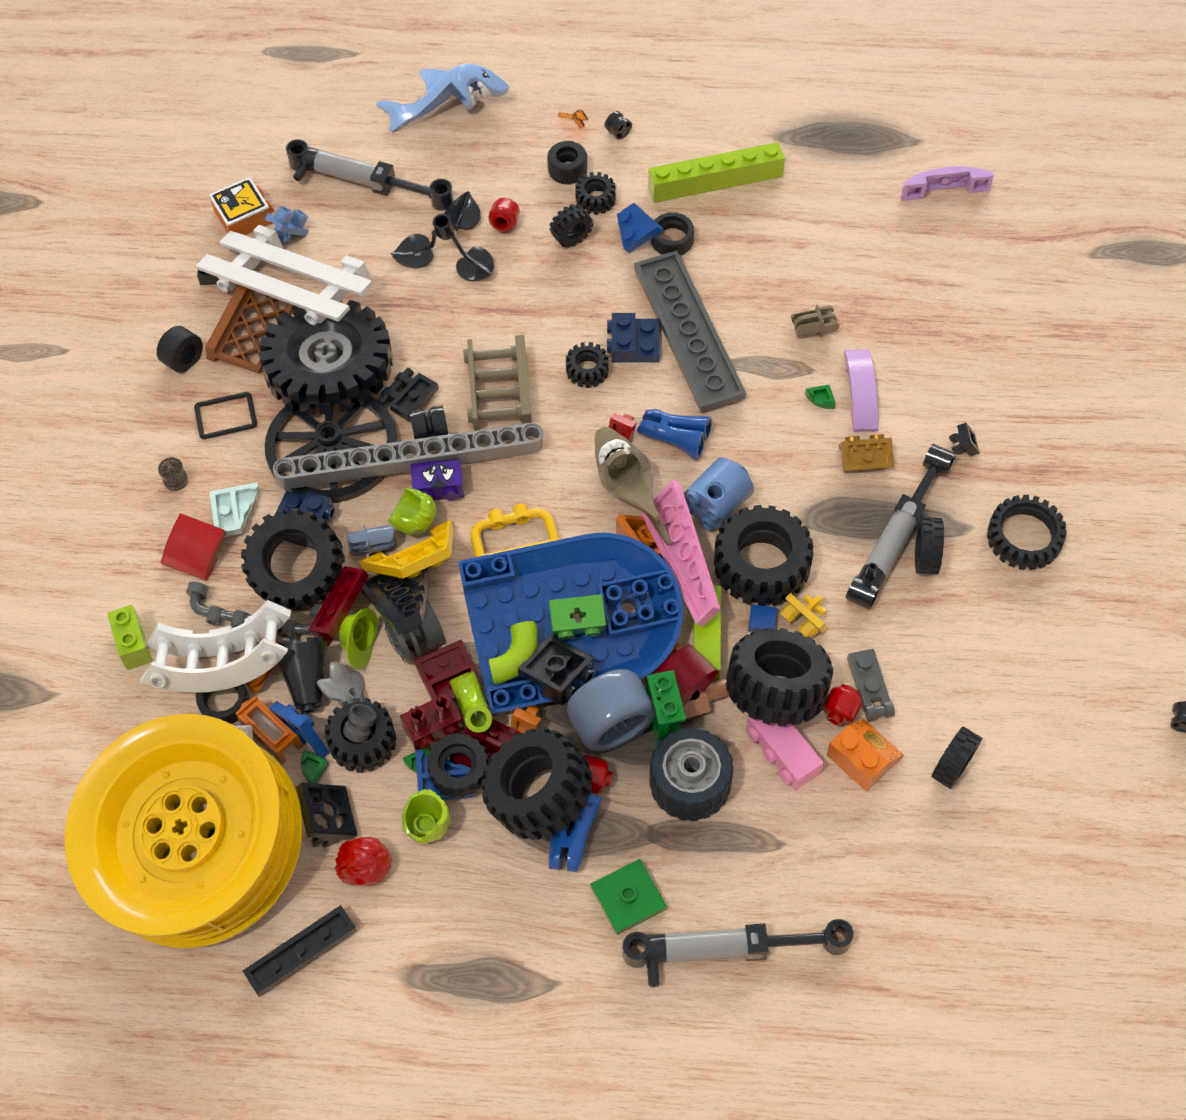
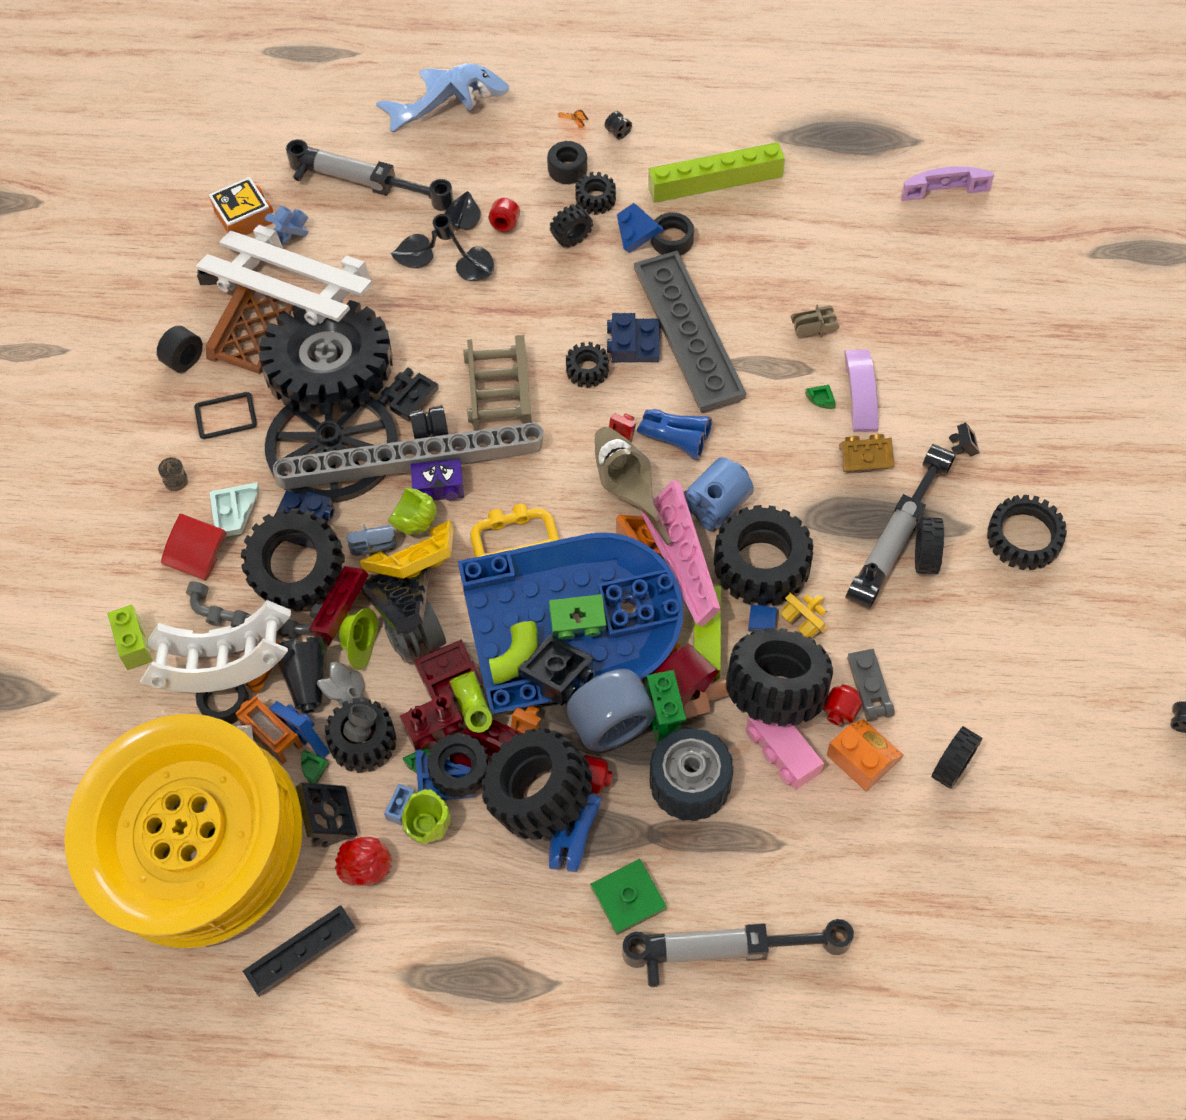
(396, 805): none -> medium blue piece

